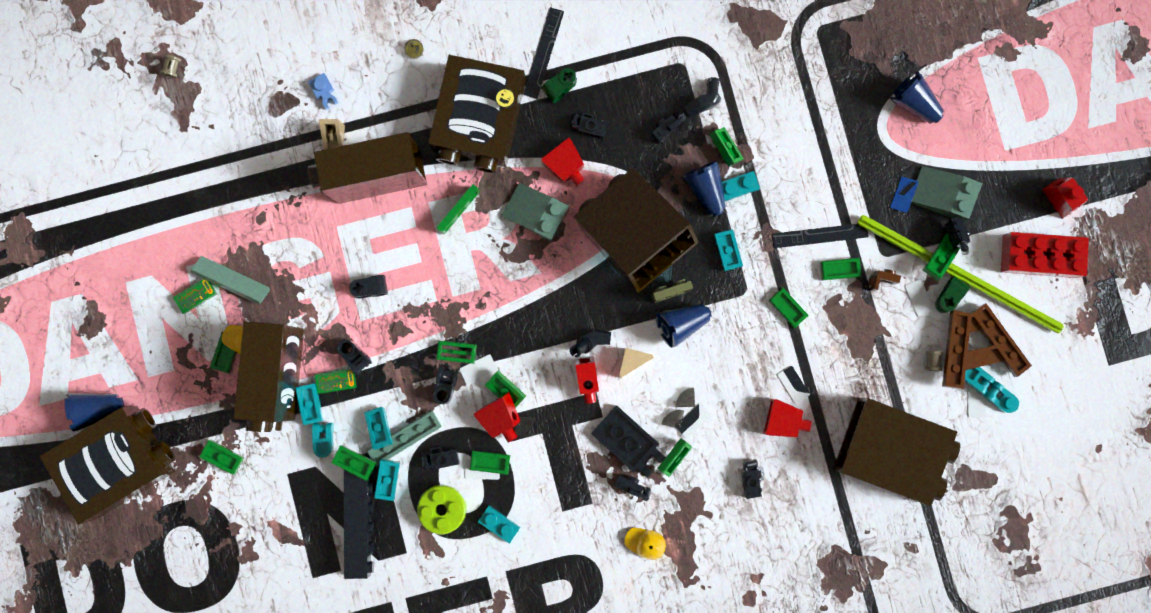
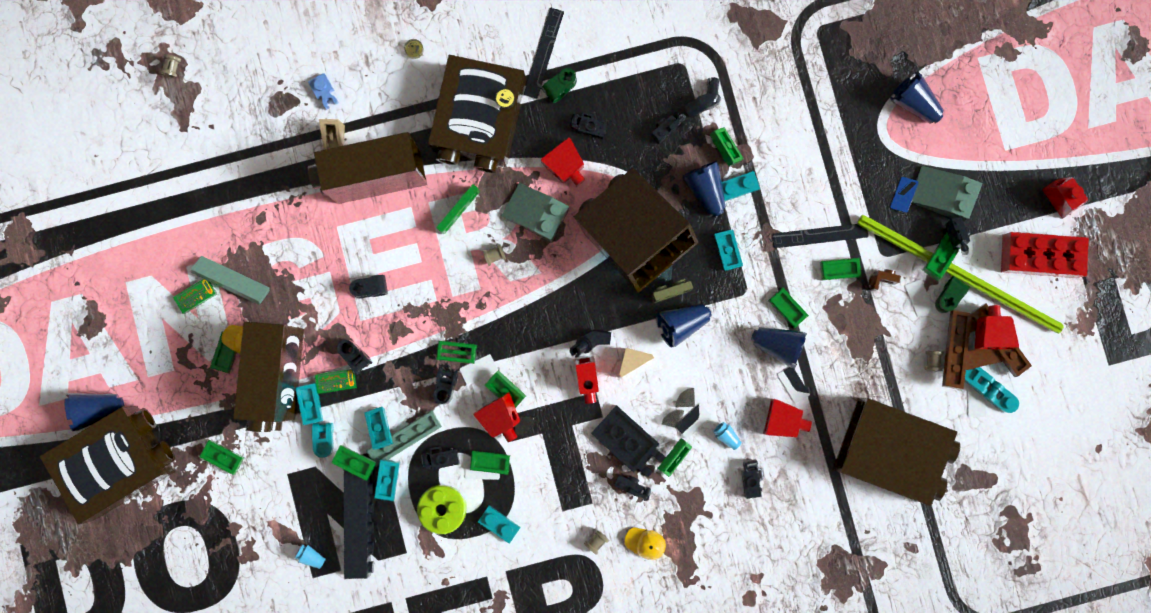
(308, 556): none -> medium azure cone
(494, 254): none -> dark tan bush
(596, 541): none -> dark tan bush
(727, 435): none -> medium azure cone
(780, 344): none -> dark blue cone
(996, 331): none -> red torso

